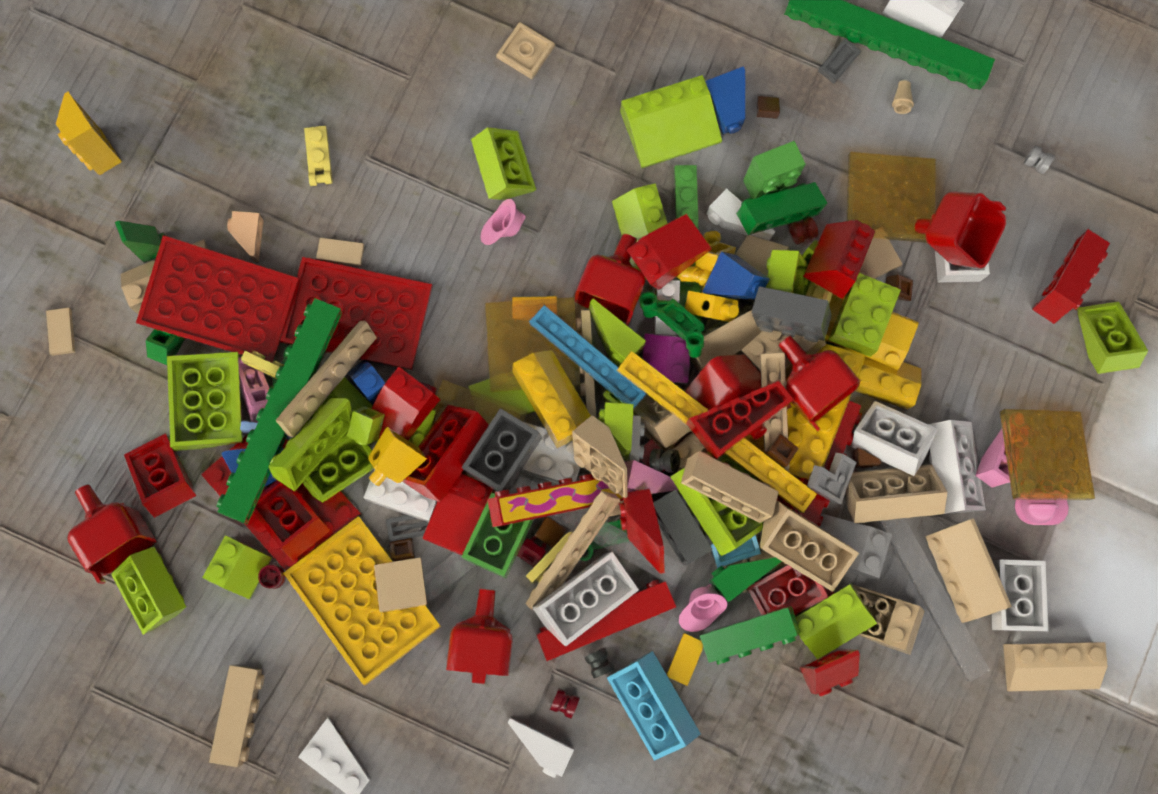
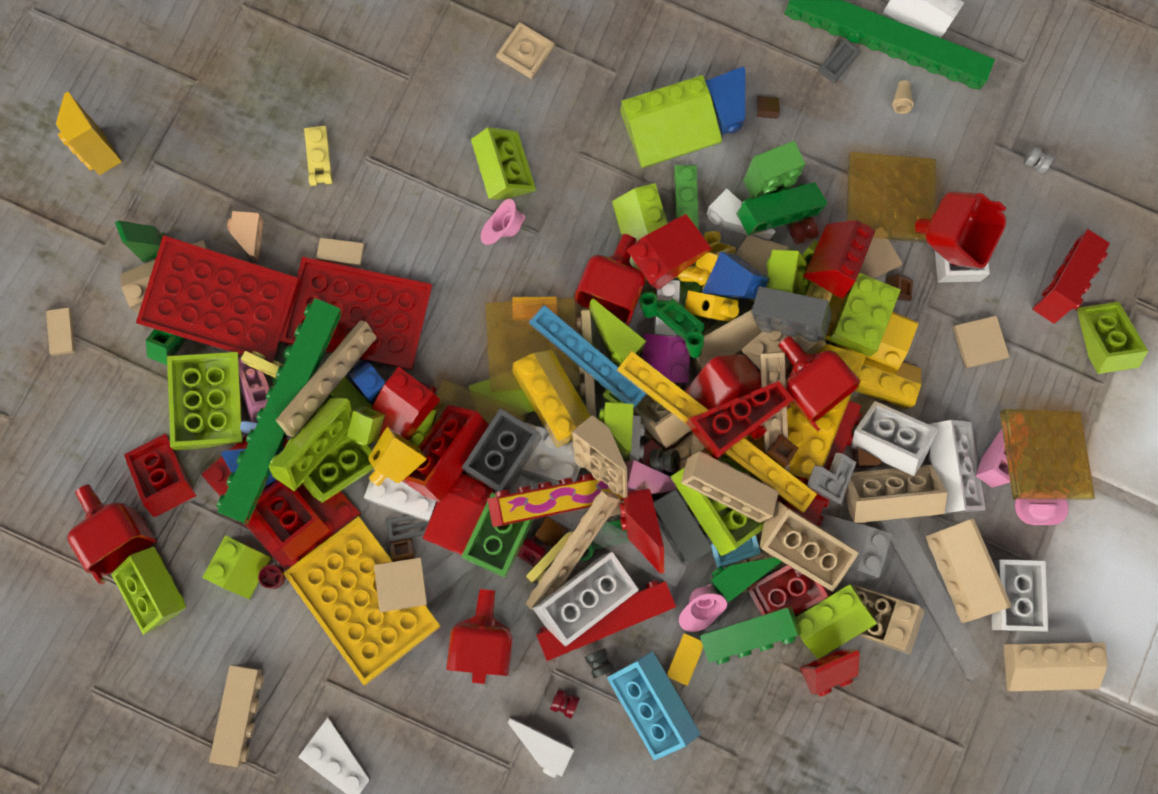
(981, 342): none -> tan tile

